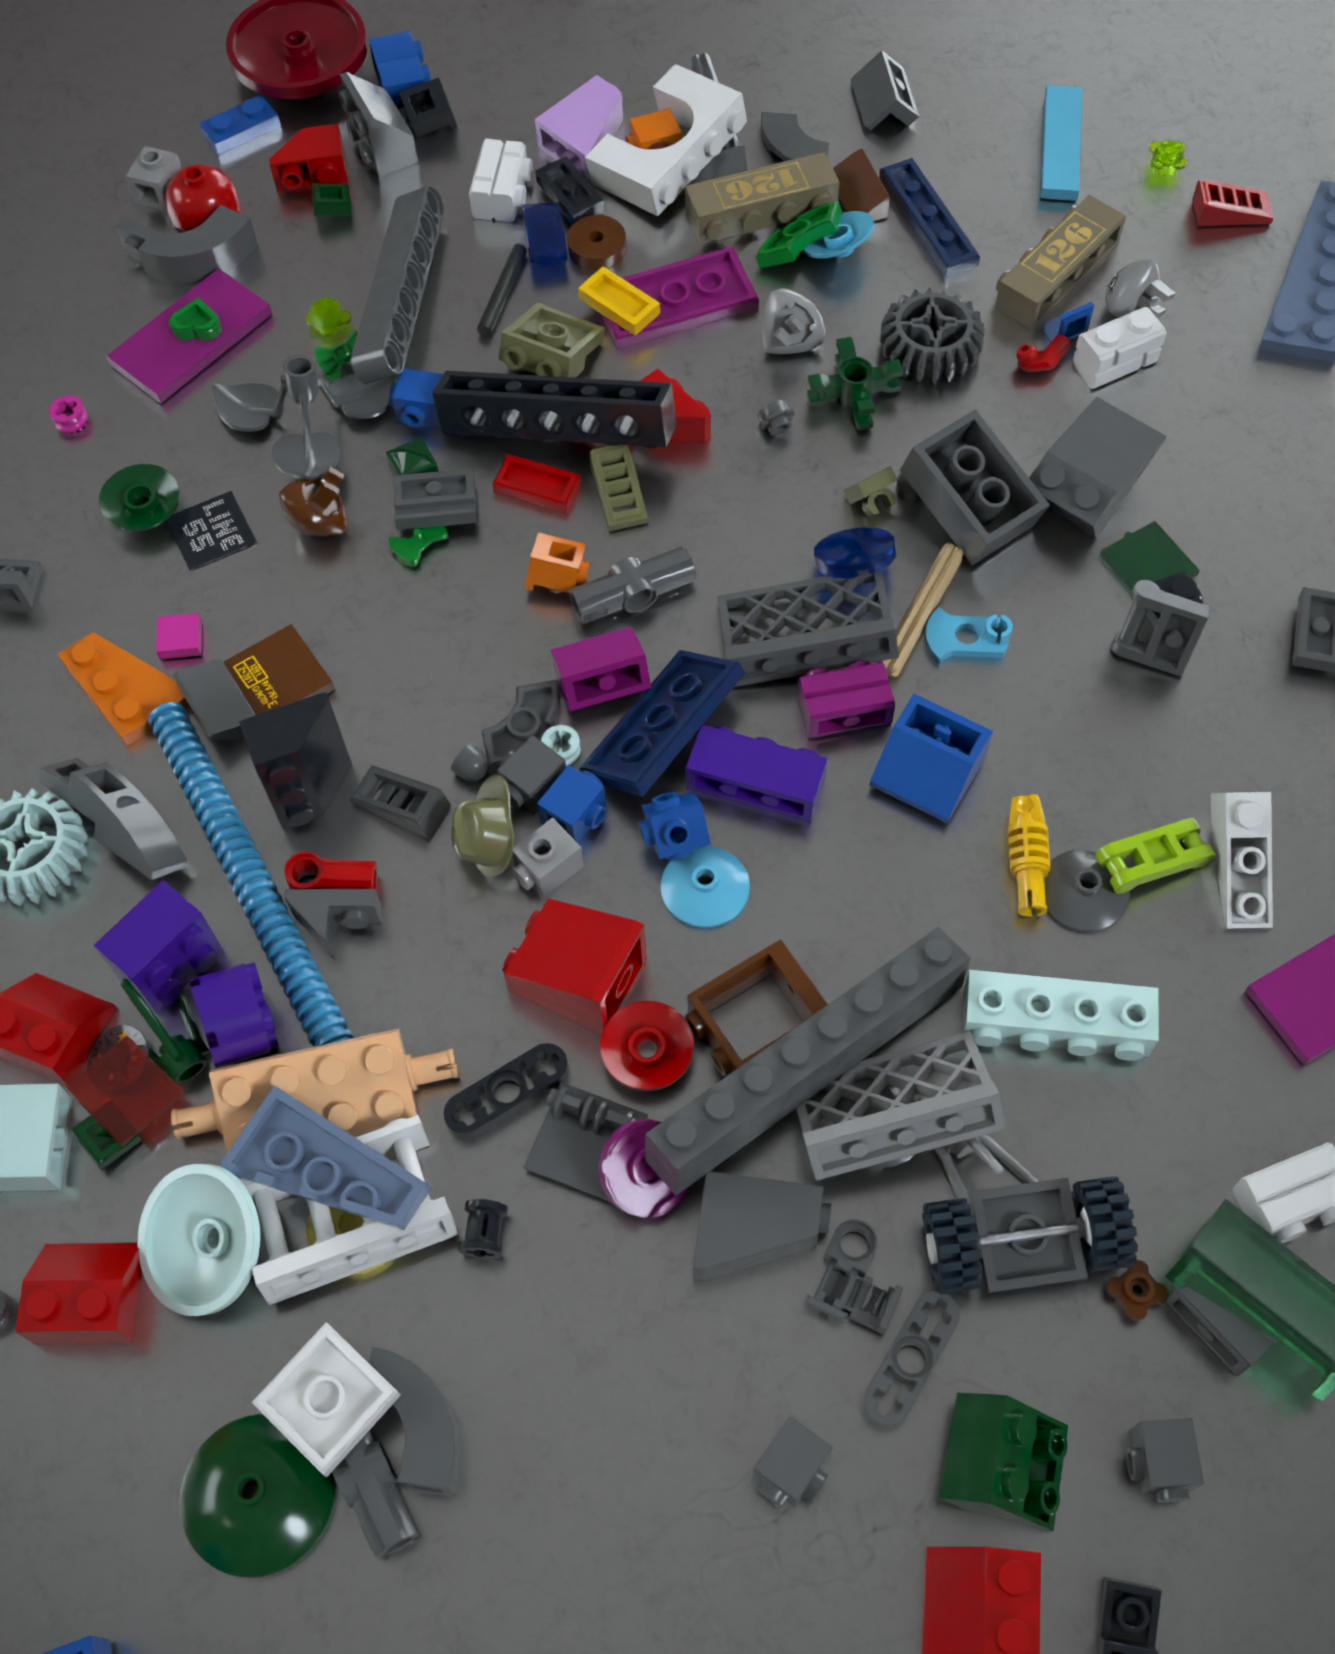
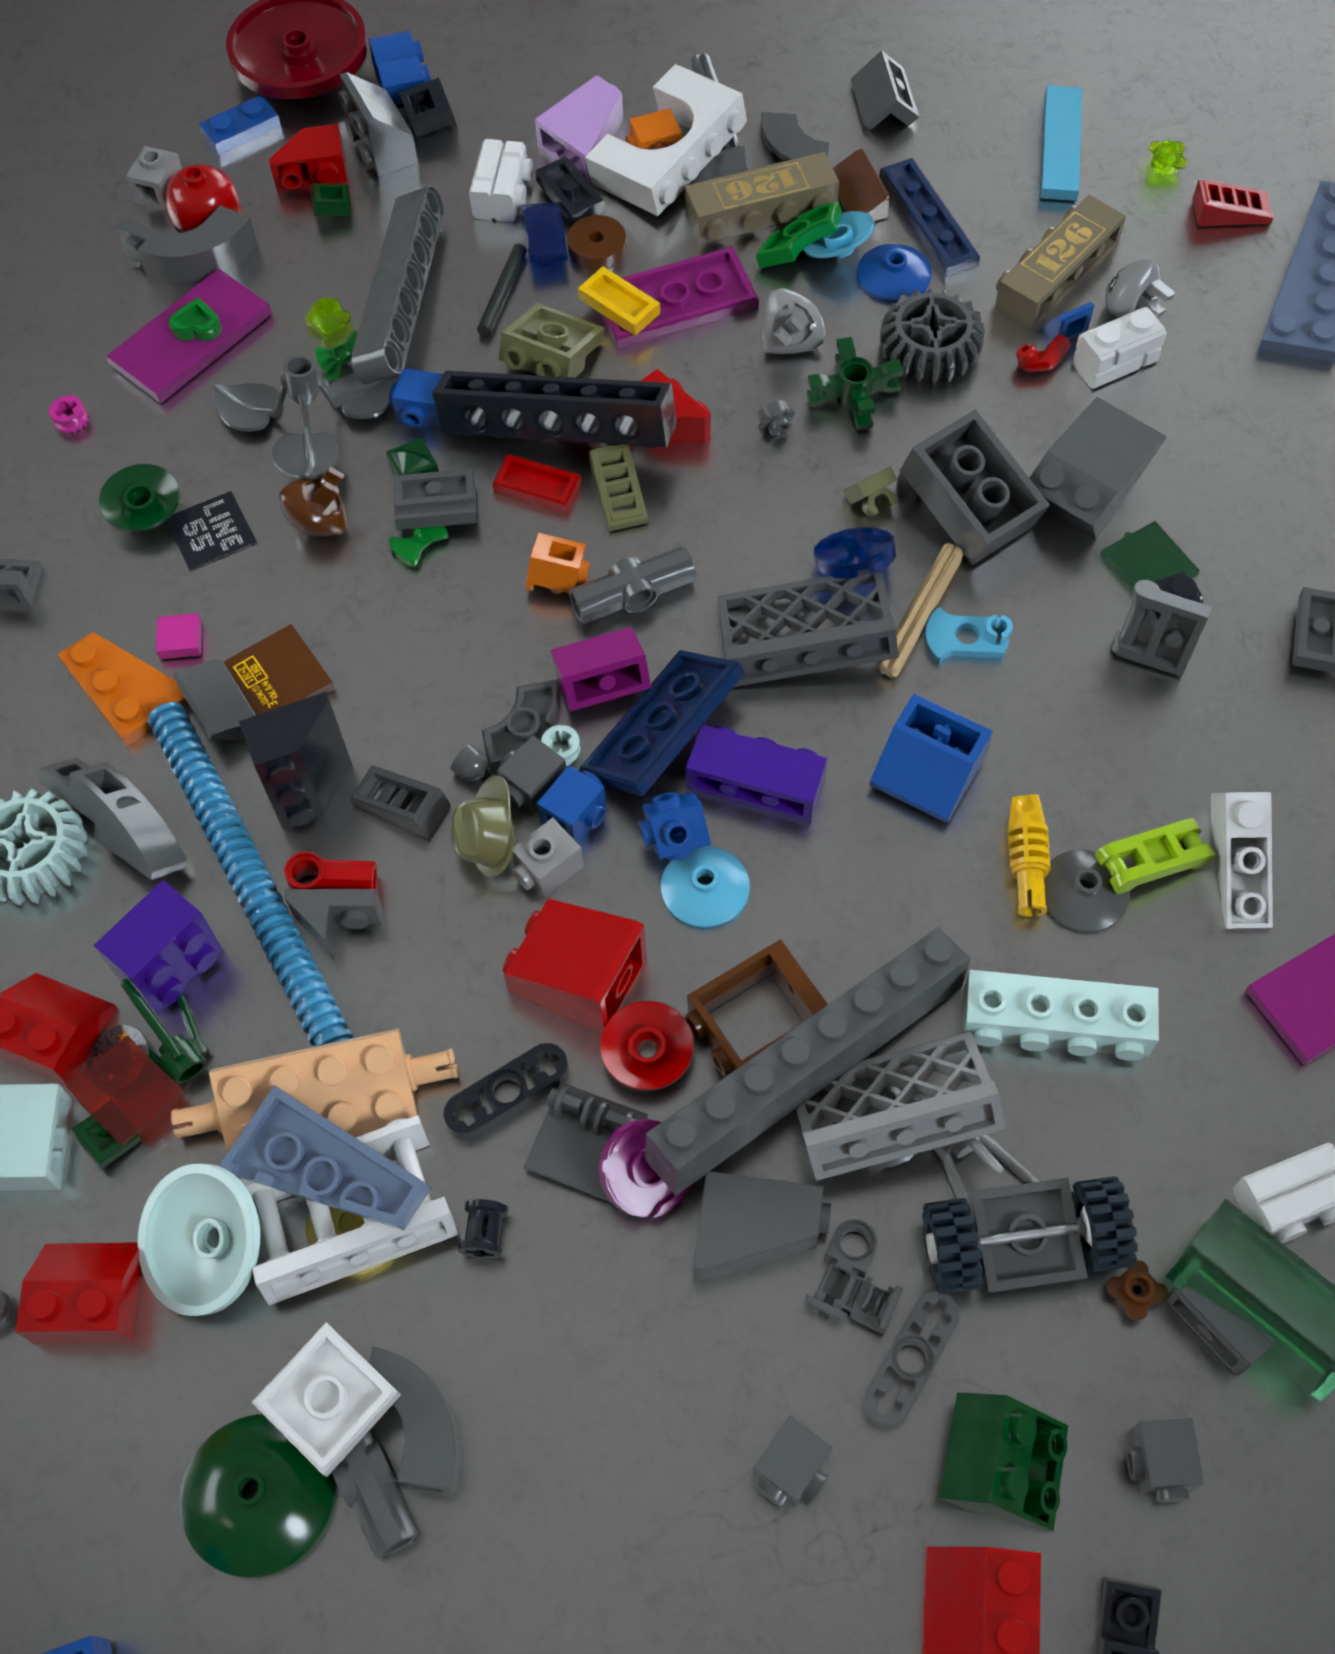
(234, 1014): dark purple brick -> none
(845, 698): magenta brick -> none
(893, 271): none -> blue dish

